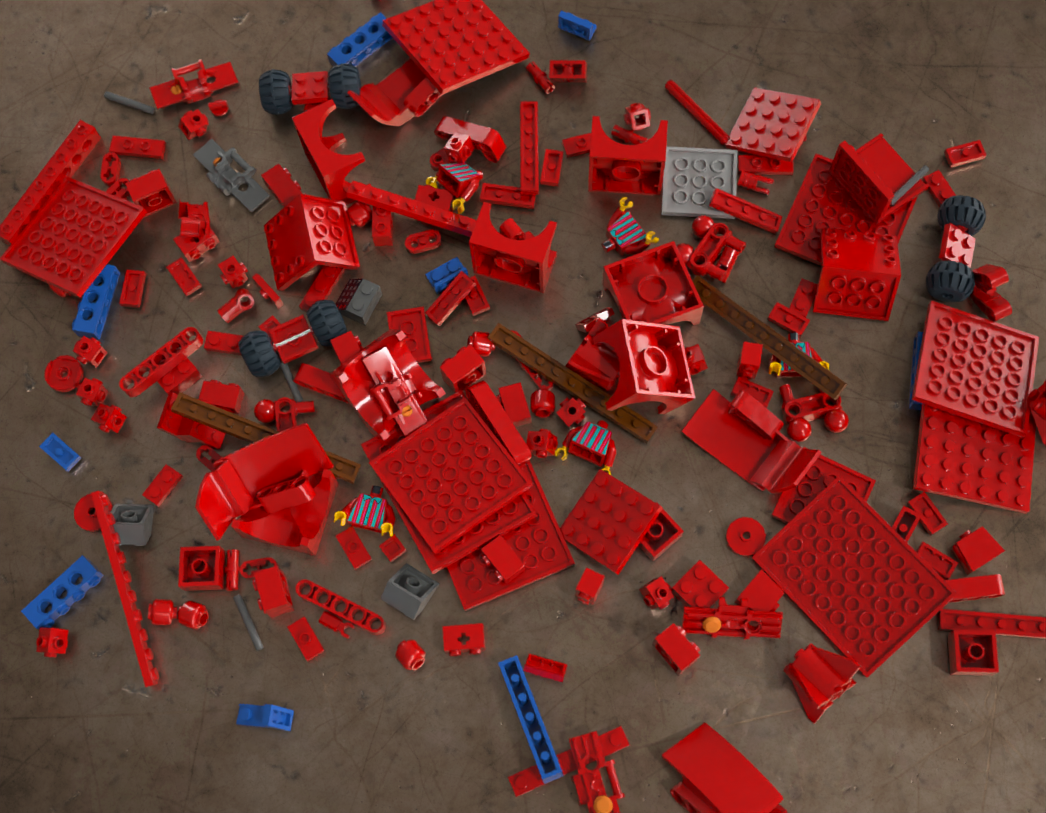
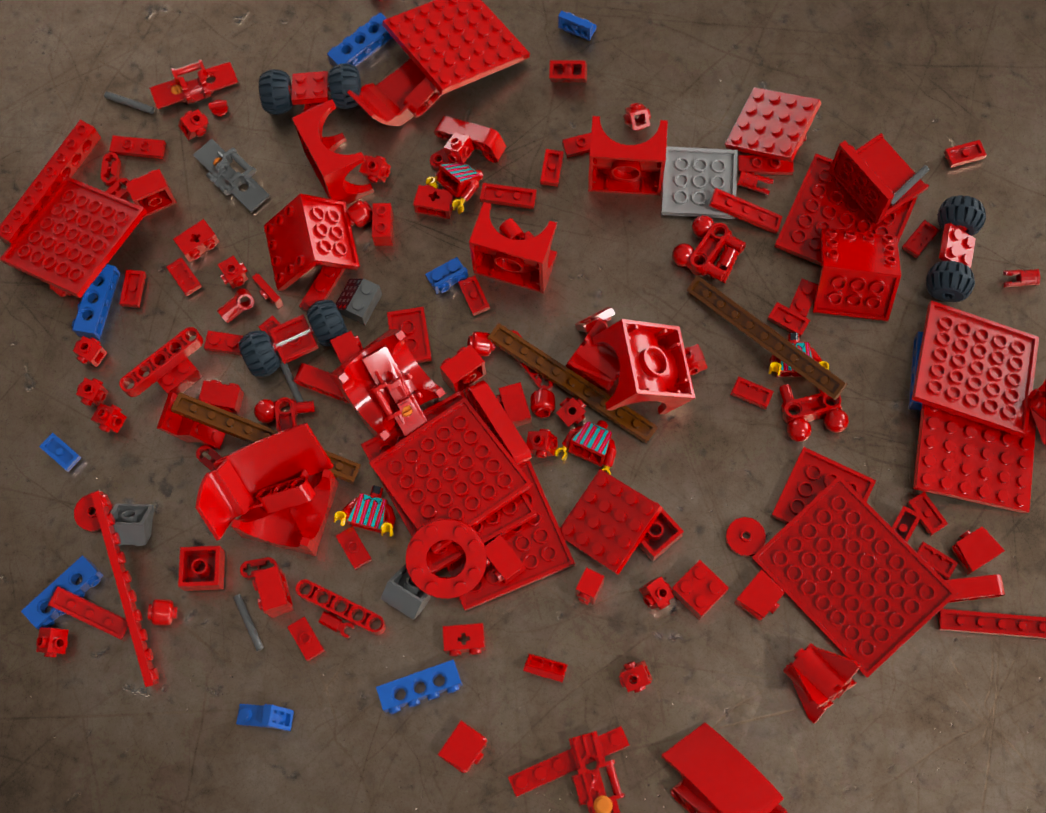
(59, 366): red plate -> none
(89, 612): none -> red tile
(162, 485): red plate -> none
(192, 615): red head -> none
(193, 219): red piece -> none
(232, 570): red pin -> none
(281, 184): red brick -> none
(375, 168): none -> red brick
(388, 691): none -> blue brick
(392, 548): red plate -> none
(410, 654): red head -> none
(411, 208): red plate -> none
(422, 240): red plate -> none
(450, 298): red plate -> none
(451, 530): none -> red plate
(463, 748): none -> red torso
(529, 148): red tile -> none
(530, 719): blue brick -> none
(540, 77): red pin -> none
(625, 232): torso -> none
(628, 136): red pin -> none
(638, 670): none -> red brick
(654, 287): red piece -> none
(676, 648): red brick -> none
(697, 112): red axle -> none
(732, 621): red piece -> none
(749, 360): red brick -> none
(749, 442): red beam -> none
(920, 239): none -> red plate
(938, 187): red plate -> none
(973, 652): red brick -> none
(984, 294): red connector -> none
(1023, 277): none -> red hinge

